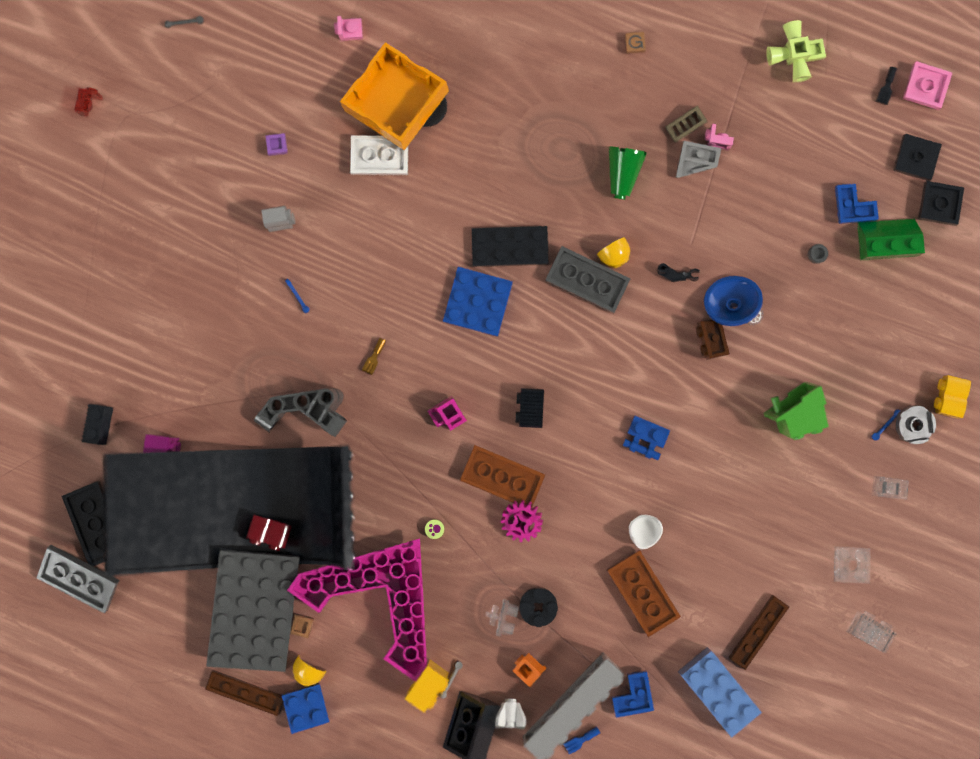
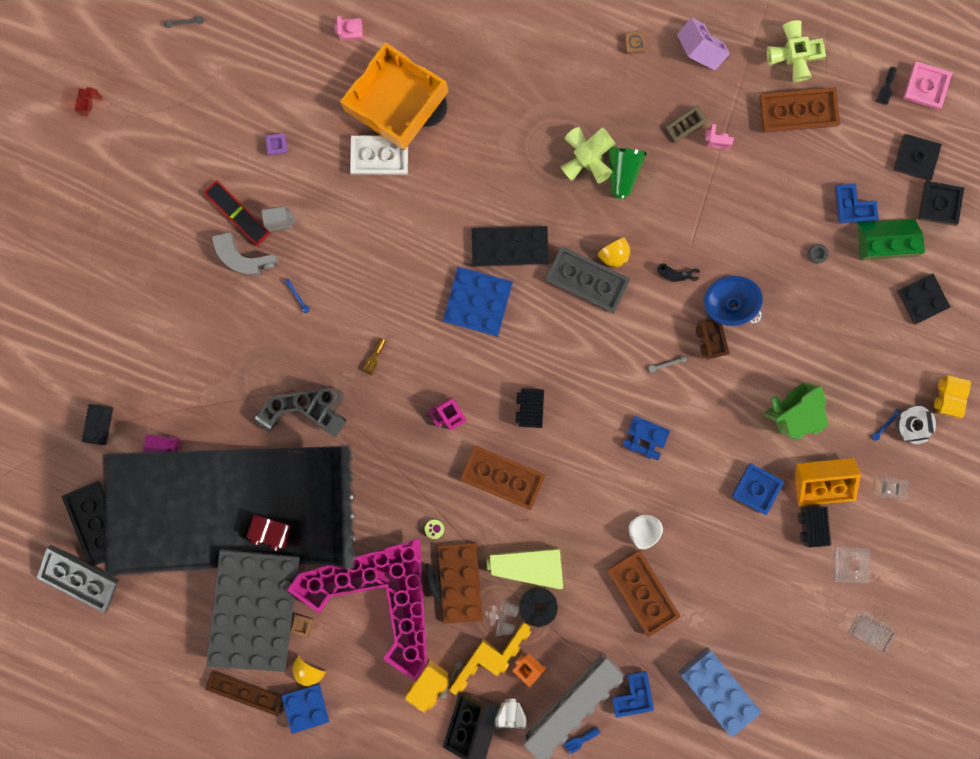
(228, 252): none -> light grey arch
(237, 213): none -> black tile
(433, 584): none -> black wheel
(460, 583): none -> dark orange plate
(490, 658): none -> yellow bracket
(526, 514): dark pink gear -> none
(531, 566): none -> yellowish green slope
(589, 154): none -> yellowish green brick
(652, 368): none -> light grey hinge
(696, 158): light grey wing -> none
(701, 45): none -> lavender panel
(757, 489): none -> blue plate
(758, 632): reddish brown tile -> none
(799, 110): none -> dark orange plate
(815, 526): none -> black brick
(827, 482): none -> light orange slope
(923, 299): none -> black plate

